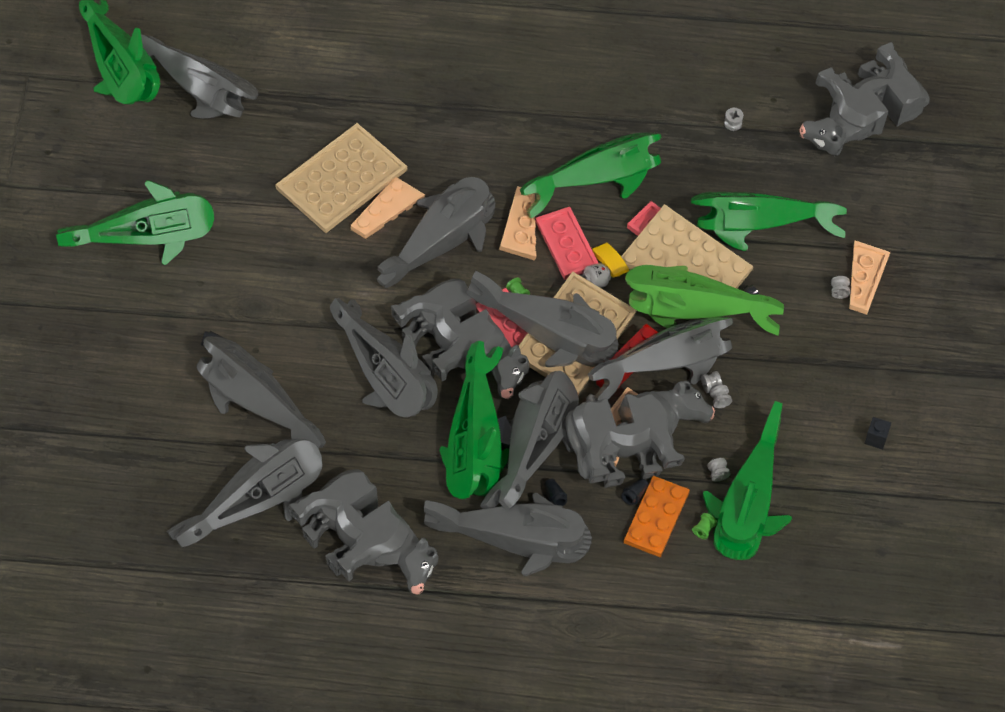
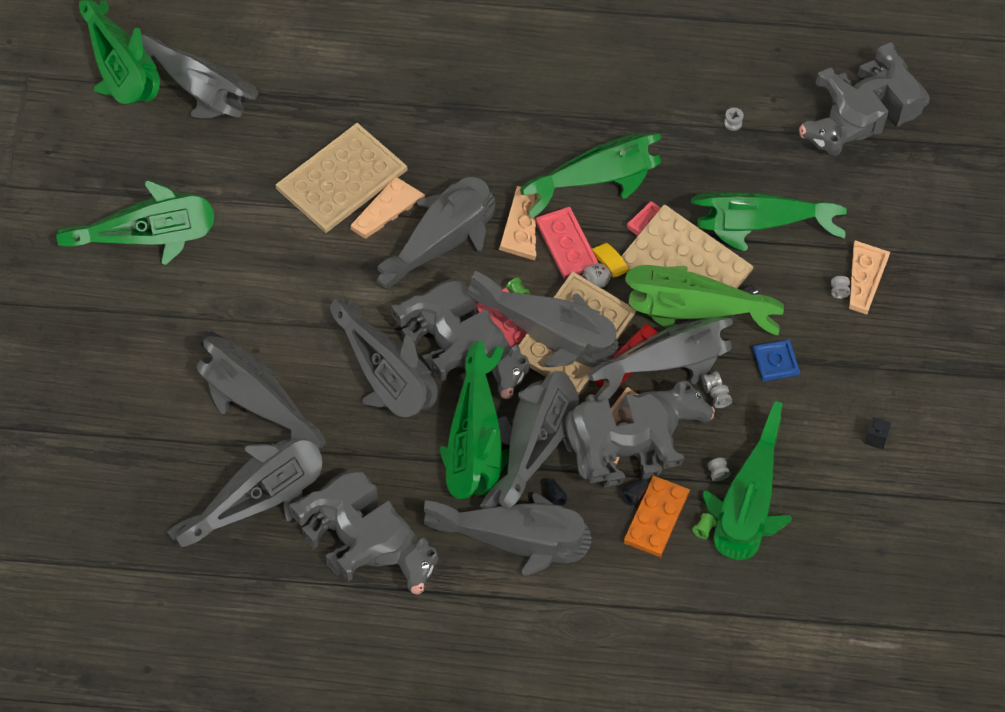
(775, 360): none -> blue tile

